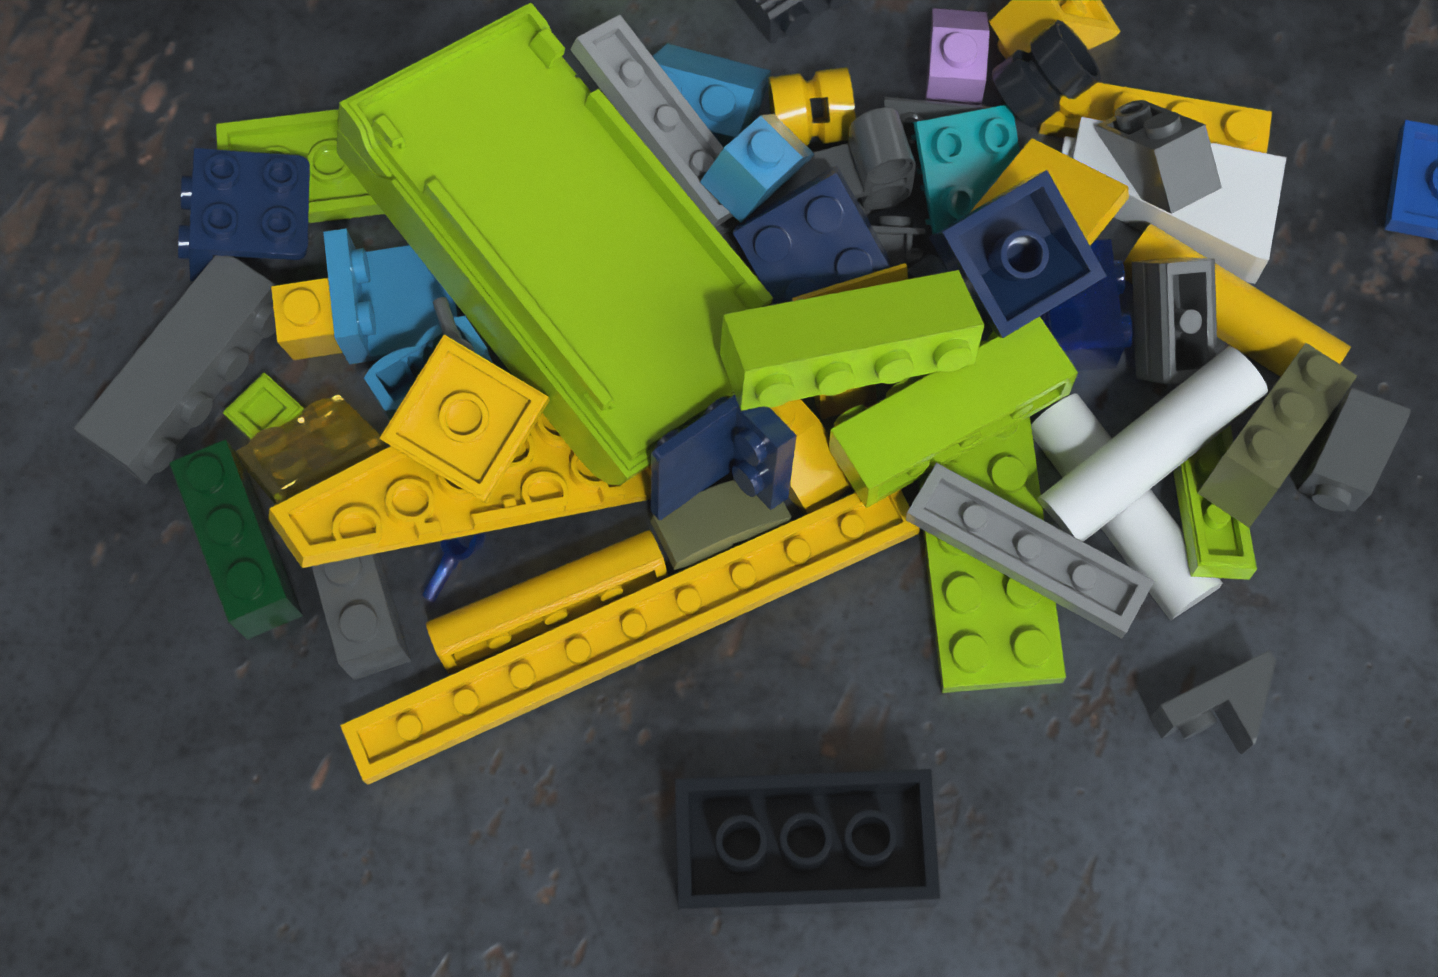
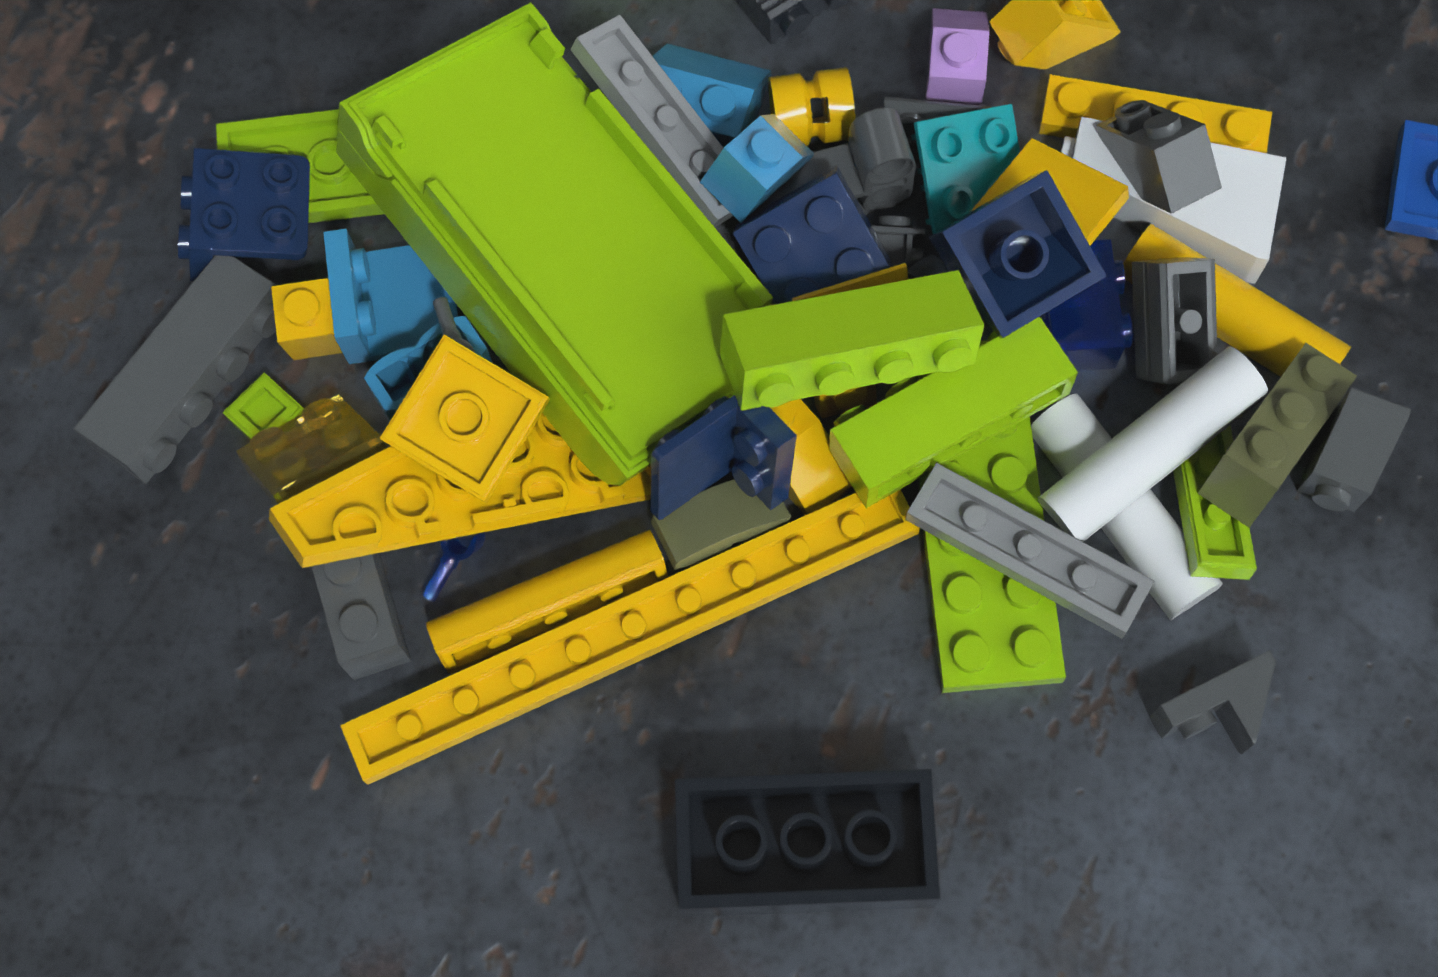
(235, 540): dark green brick -> none
(1039, 79): black wheel -> none

